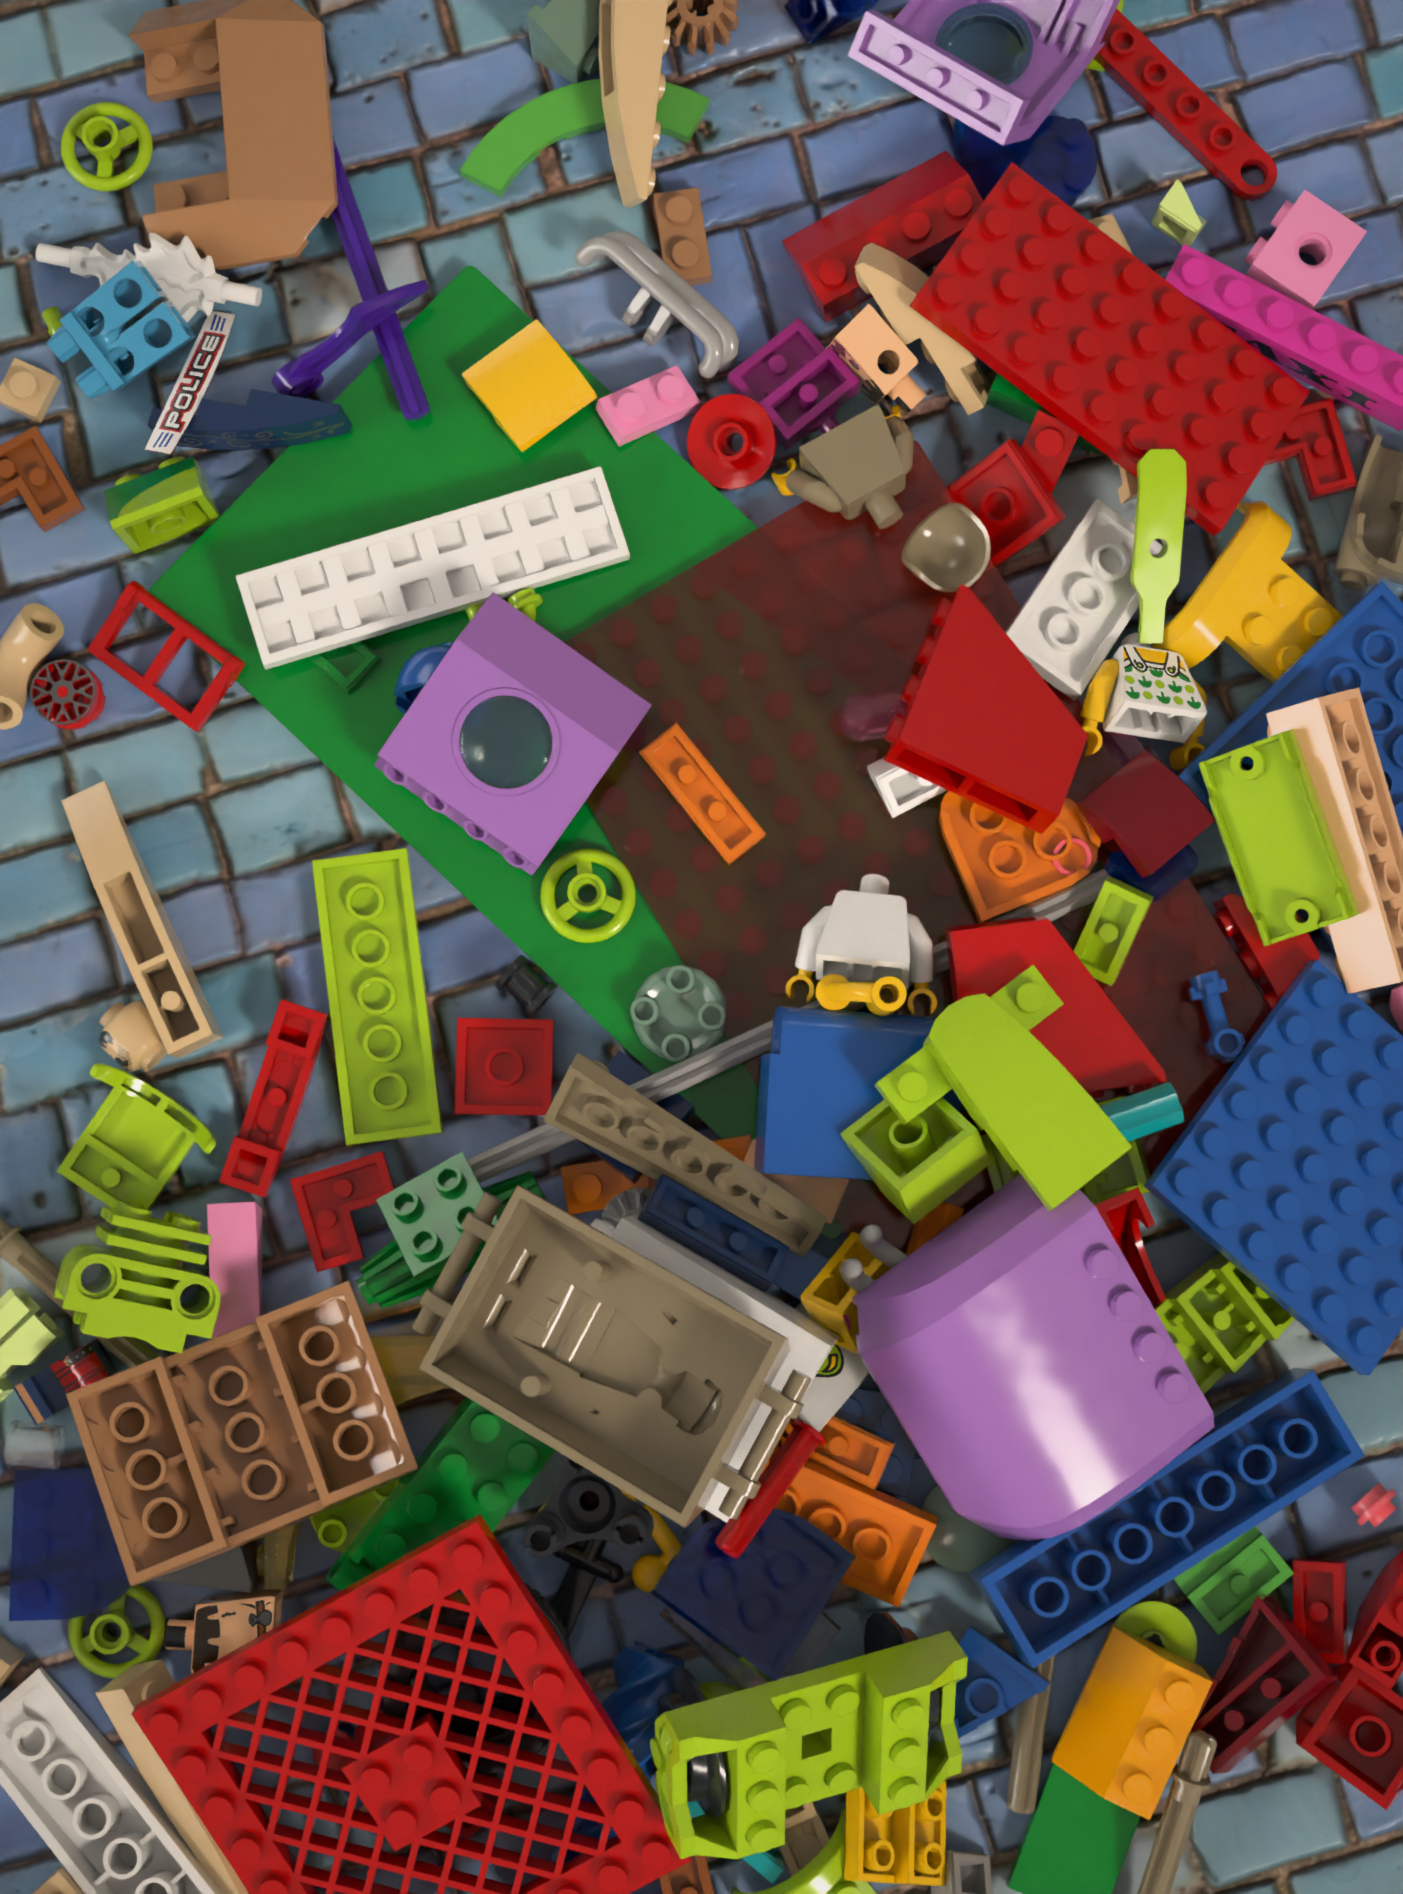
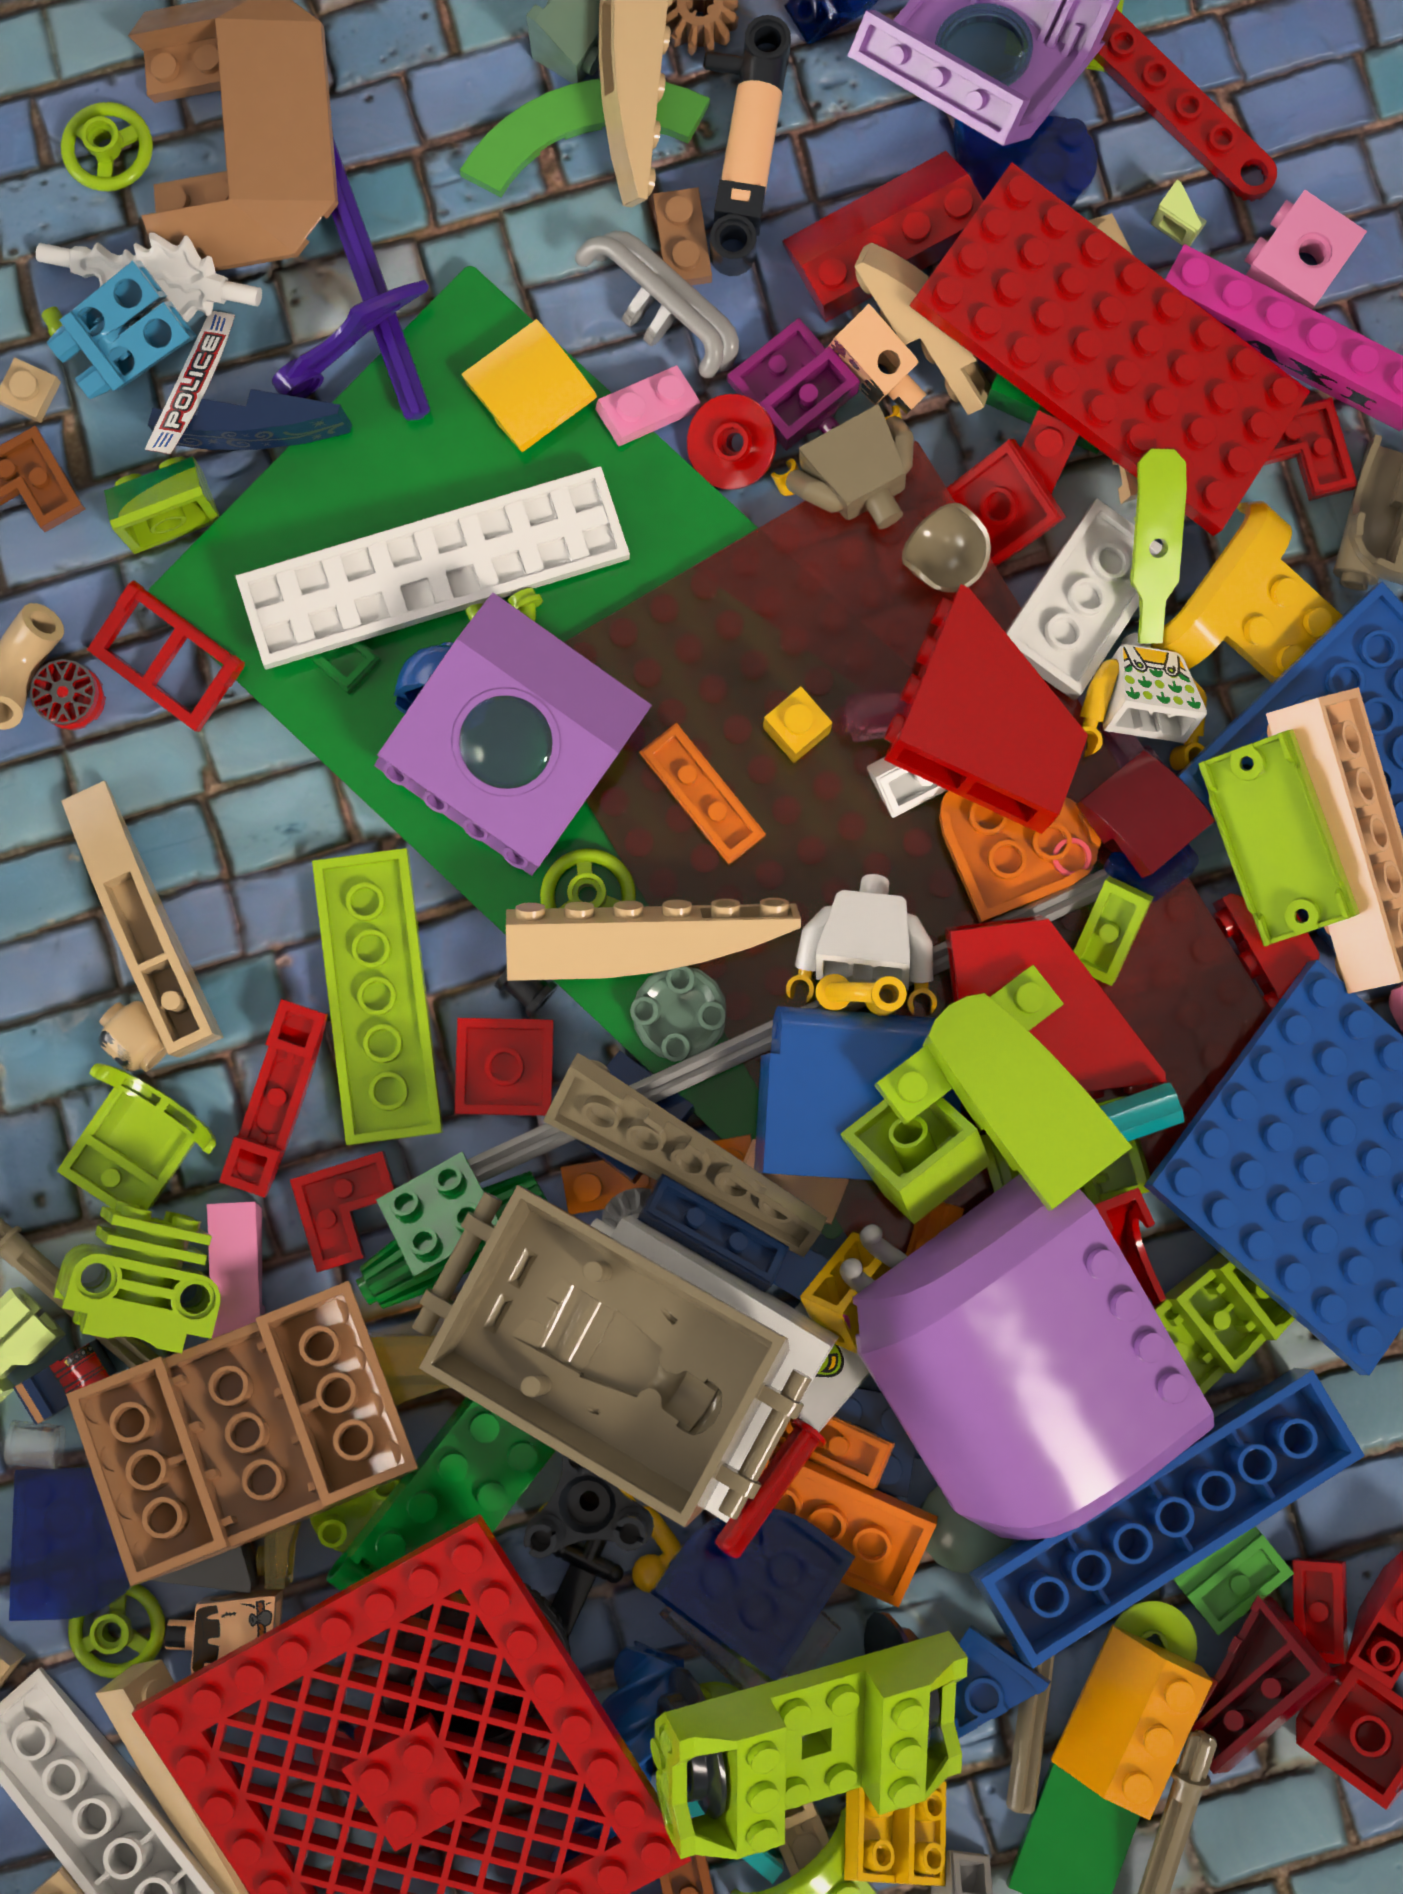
(635, 938): none -> tan slope
(750, 140): none -> black piece
(797, 724): none -> yellow brick
(1224, 1042): blue bar -> none
(1375, 1506): coral plate -> none

